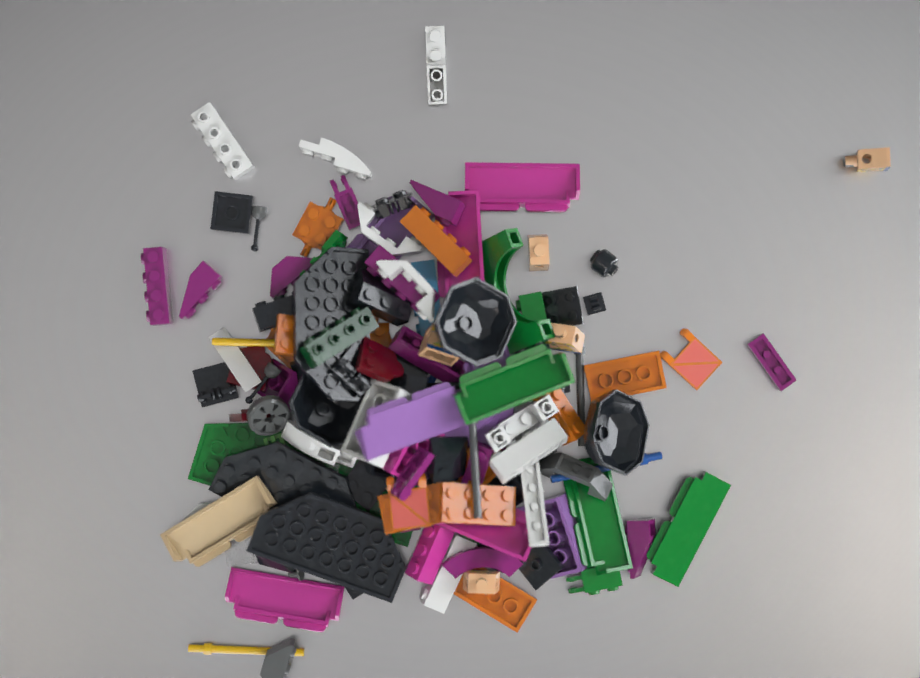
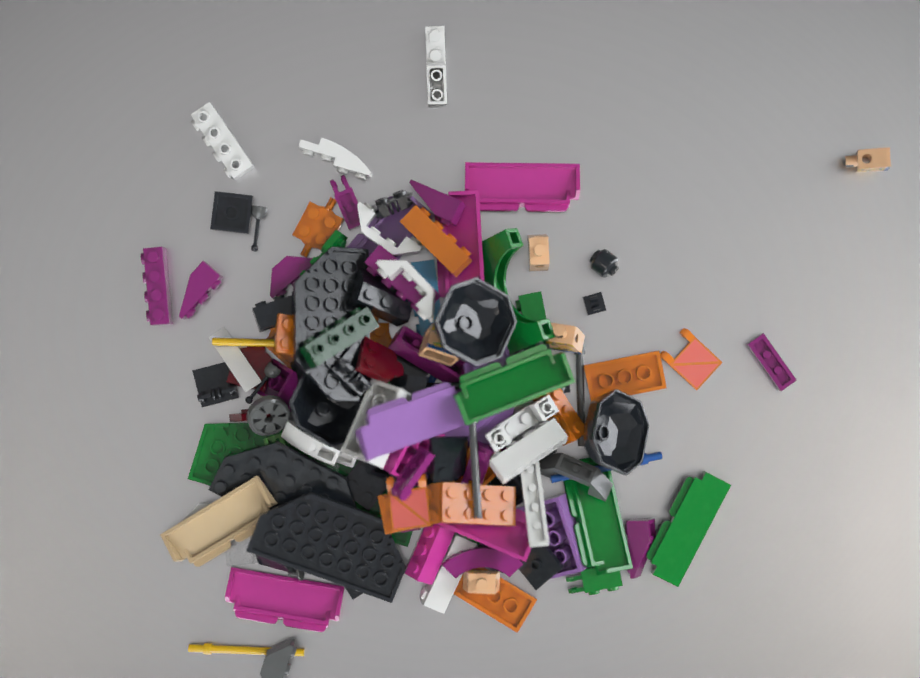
(563, 306): black hinge -> none

